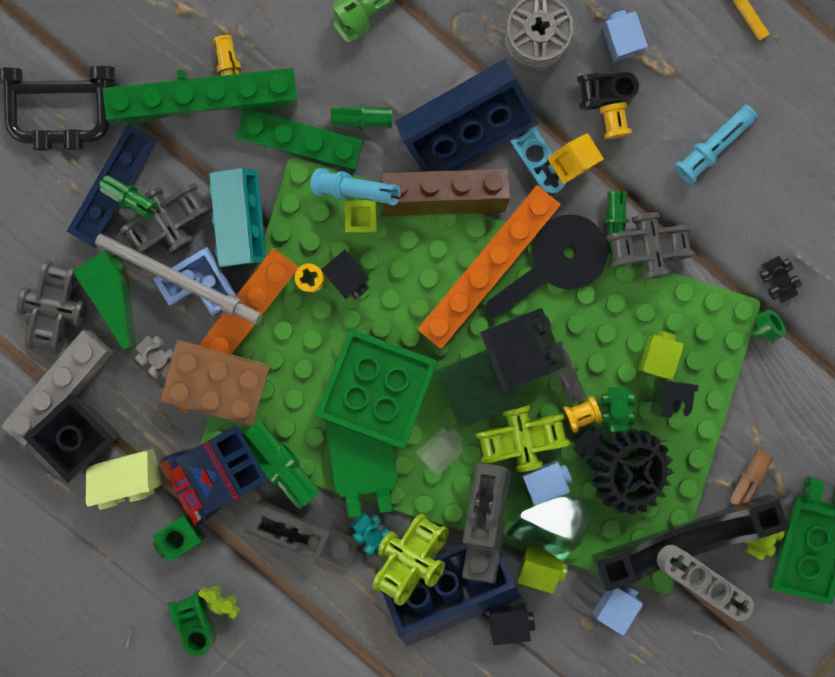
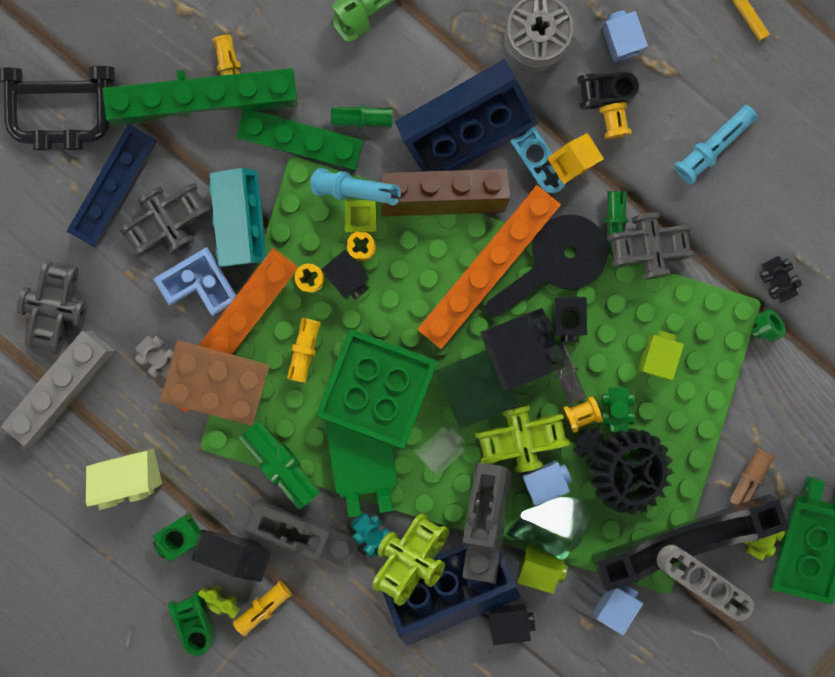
(71, 436): black slope -> none
(110, 292): green slope -> none
(128, 197): green axle -> none
(212, 474): dark blue piece -> none
(229, 304): light grey bar -> none
(232, 555): none -> black slope
(262, 608): none -> yellow pin
(303, 350): none -> yellow pin
(362, 236): none -> yellow bush
(579, 307): none -> black brick
(669, 395): black hinge -> none

